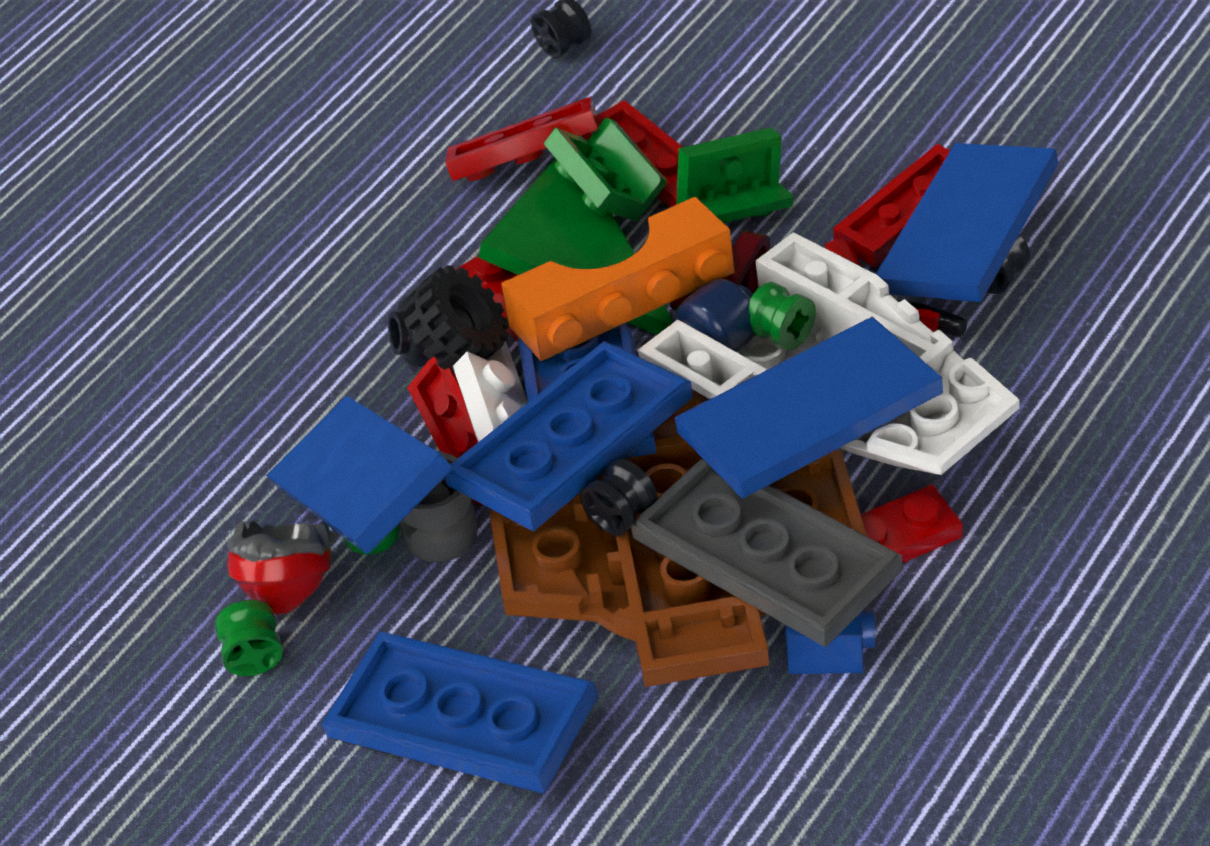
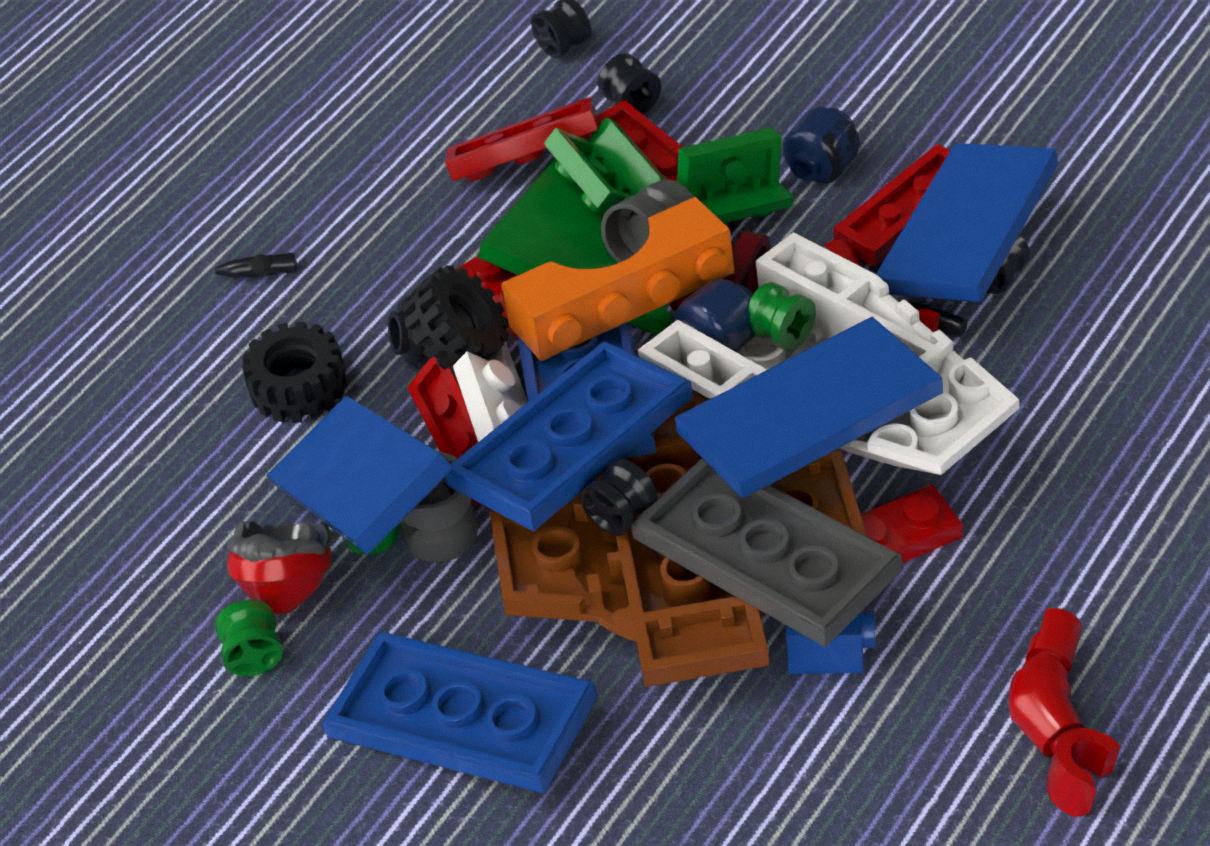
(258, 266): none -> black helmet
(300, 393): none -> black tyre
(626, 223): none -> dark grey wheel
(627, 80): none -> black wheel
(822, 143): none -> dark blue head
(1045, 714): none -> red piece

